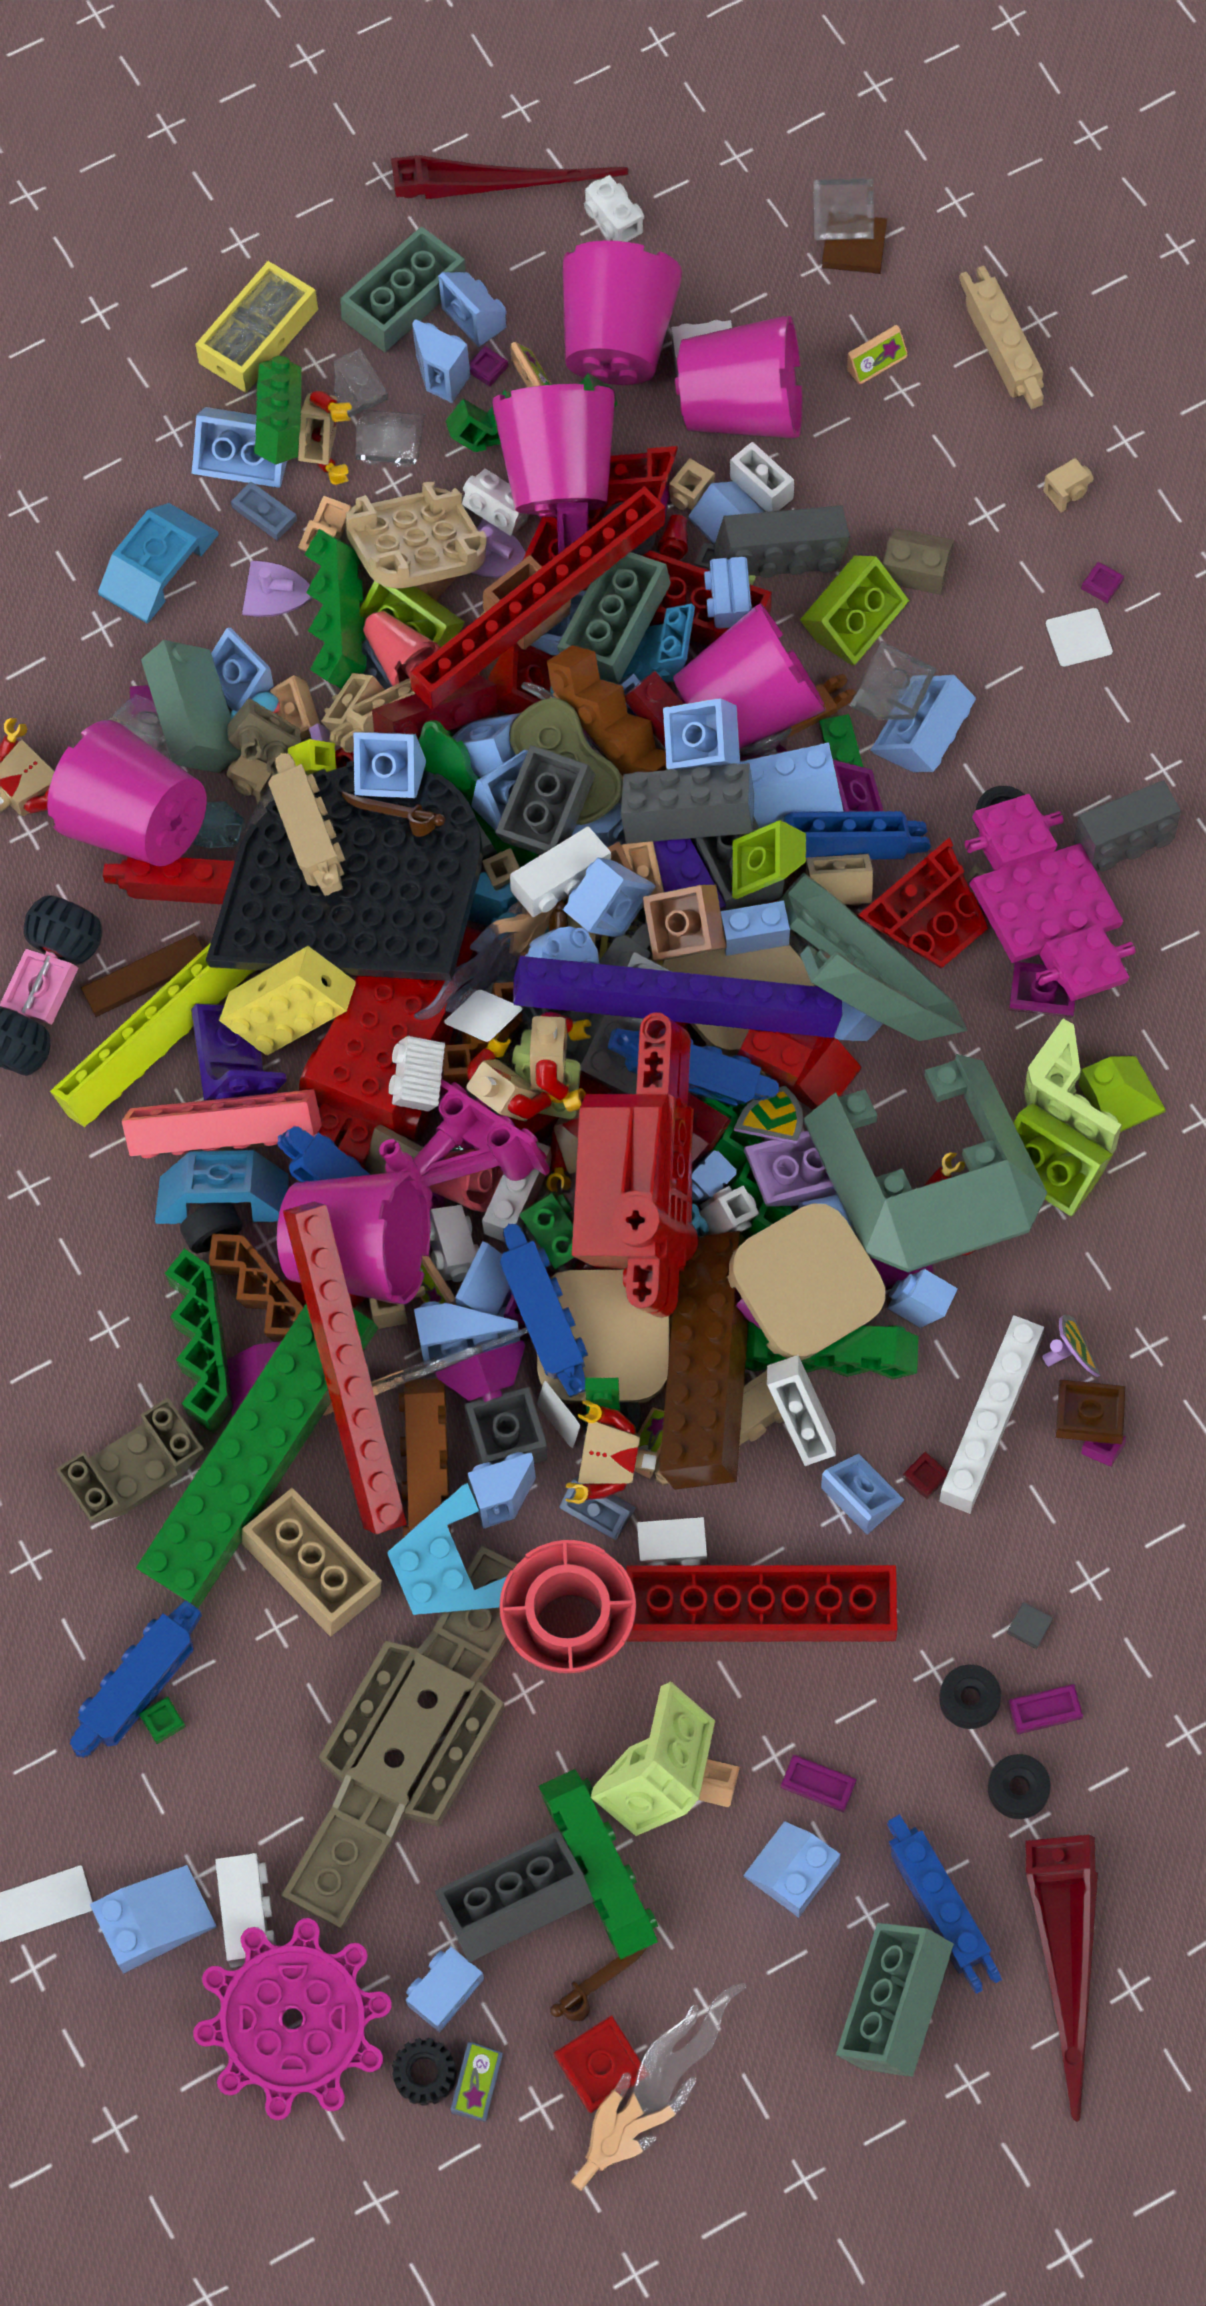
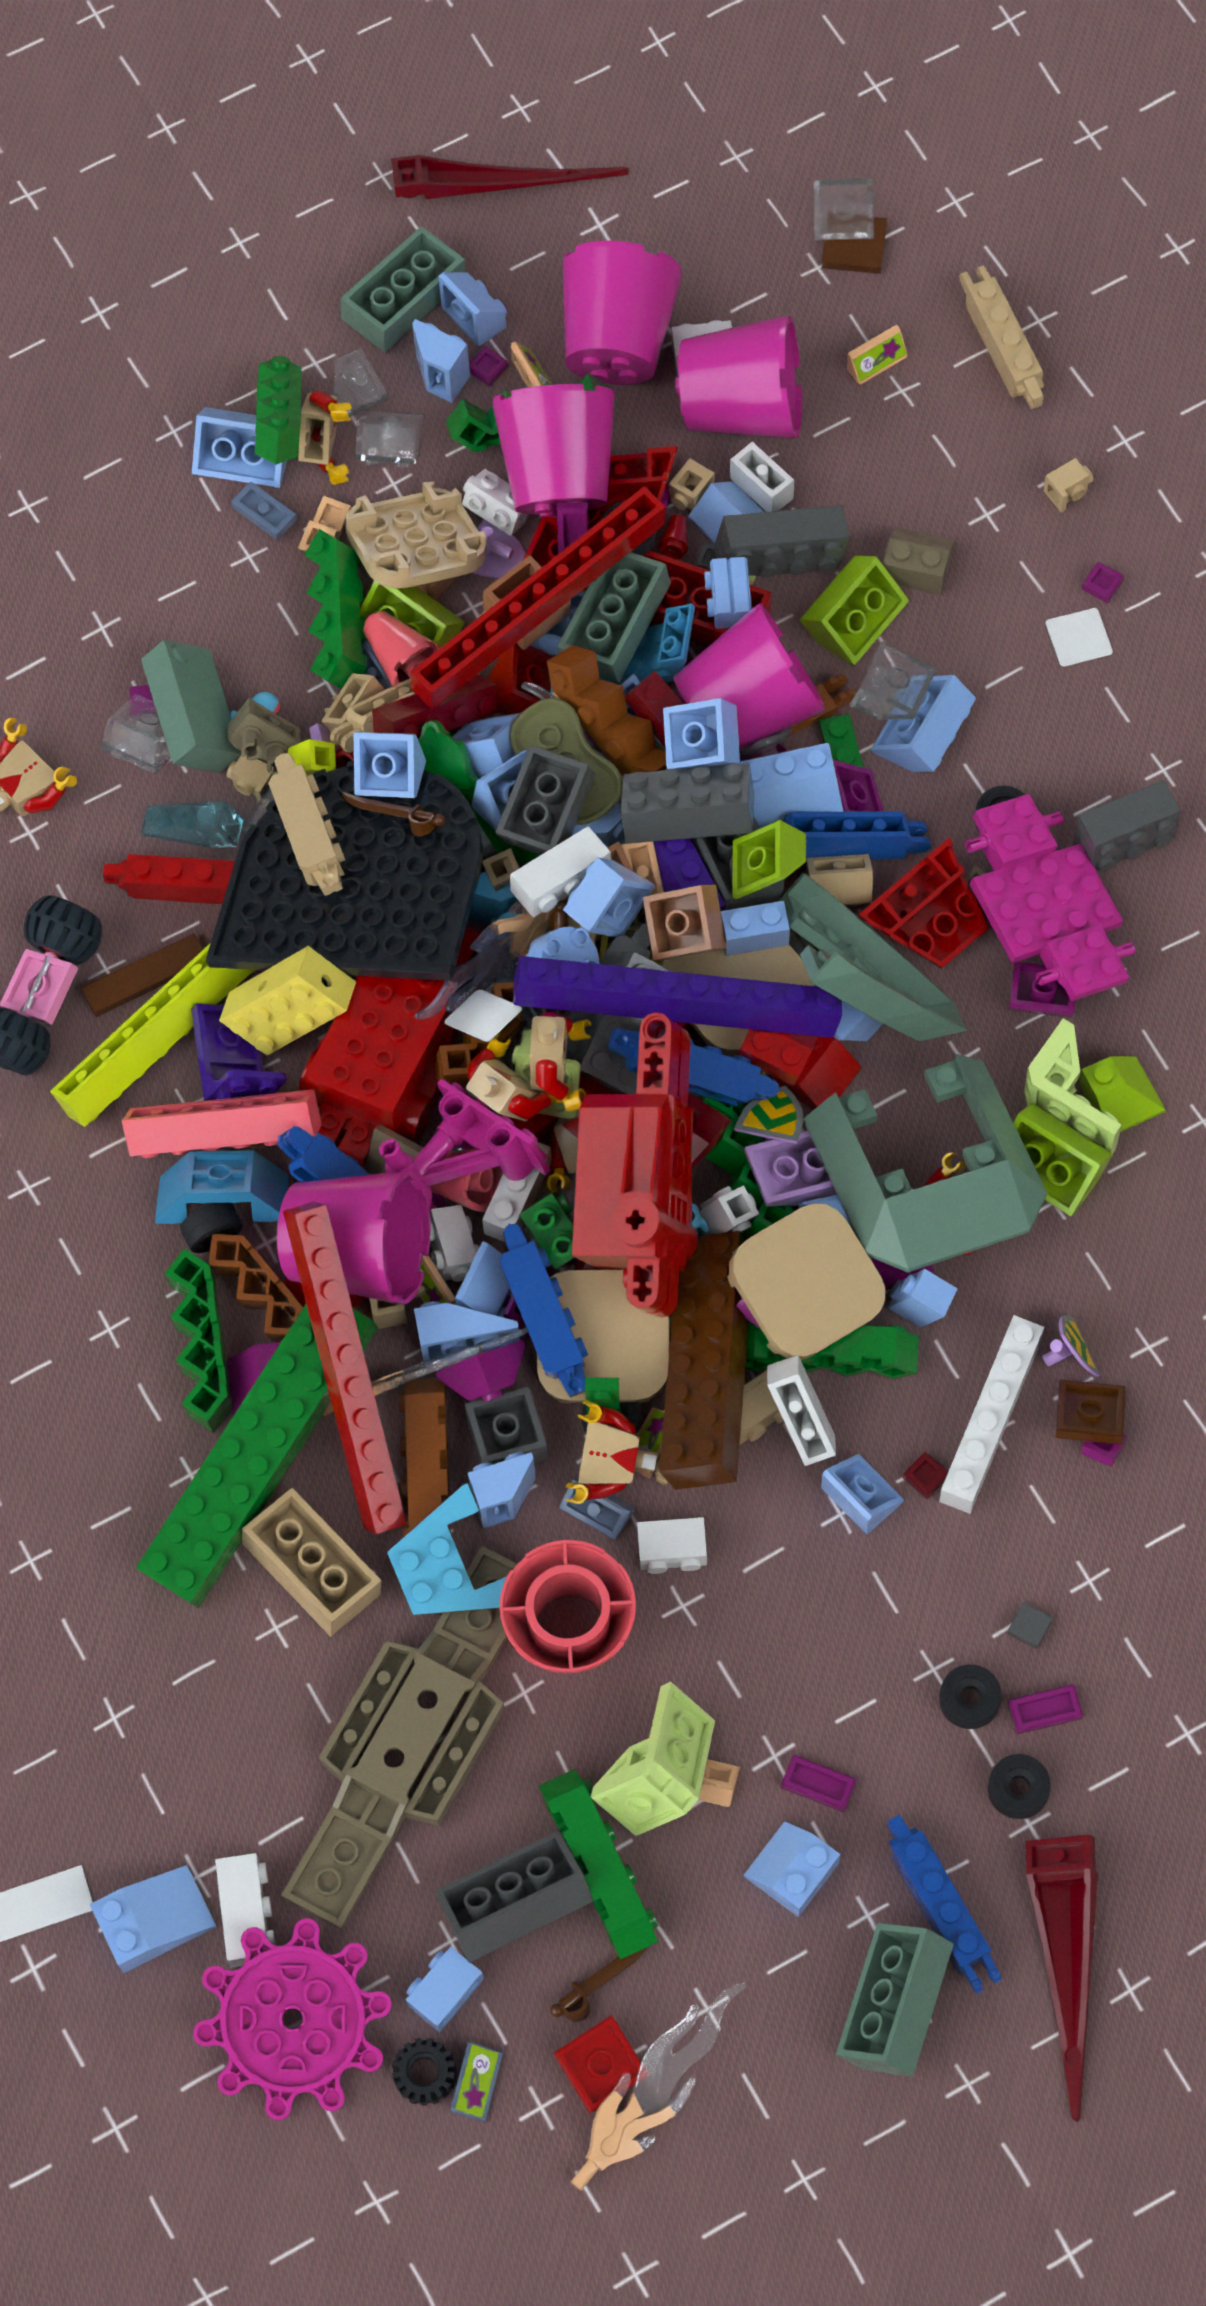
(125, 796): dark pink cone -> none
(133, 1466): dark tan slope -> none
(136, 1681): blue hinge -> none
(151, 558): dark azure slope -> none
(162, 1720): green tile -> none
(240, 670): light blue slope -> none
(256, 326): brick -> none
(273, 590): lavender shield -> none
(296, 704): light nougat slope -> none
(417, 1073): white brick -> none
(558, 1414): white sticker -> none
(613, 210): white brick -> none
(710, 1176): light blue brick -> none
(764, 1603): red brick -> none

